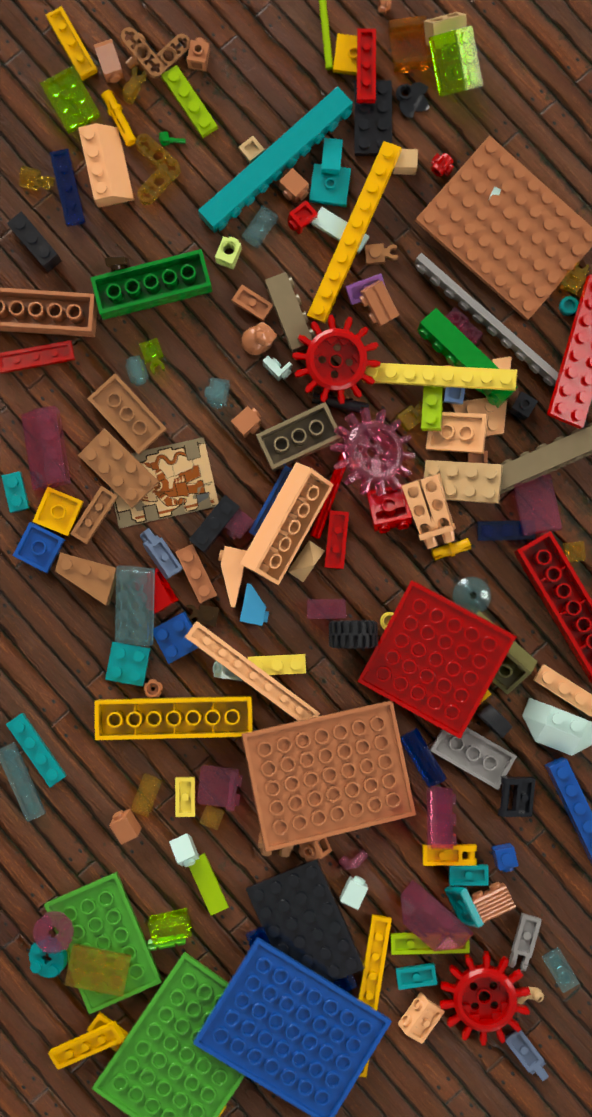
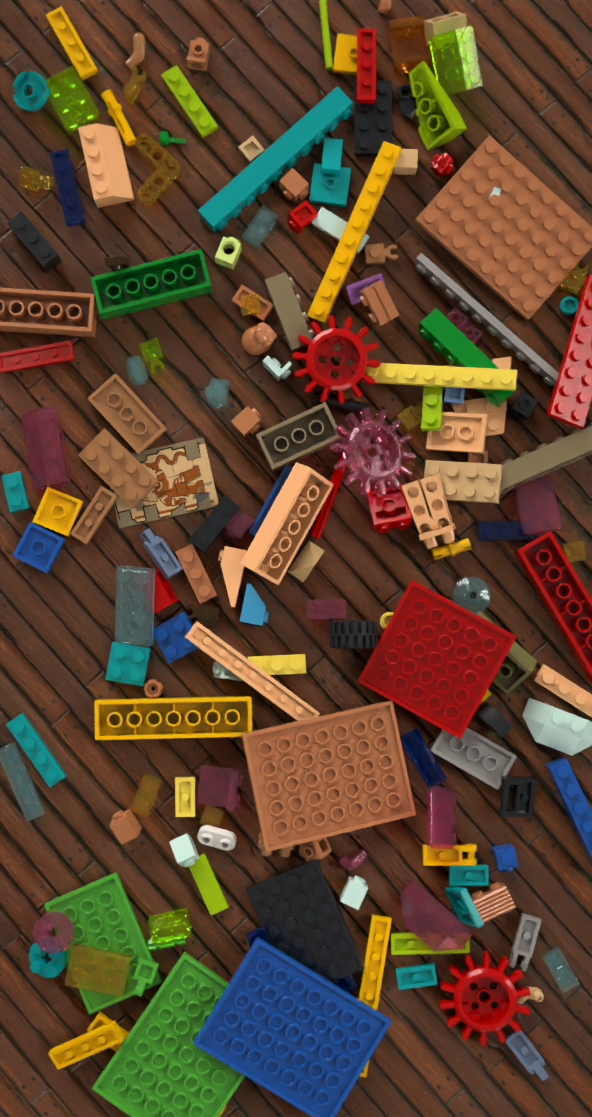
(40, 91): none -> teal plate
(89, 576): medium nougat wedge -> none
(109, 61): nougat slope -> none
(144, 974): none -> bright green plate
(157, 59): medium nougat beam -> none
(216, 837): none -> white plate
(250, 304): none -> clear yellow plate
(336, 539): red plate -> none
(420, 1018): light nougat bracket -> none
(436, 112): none -> lime wedge

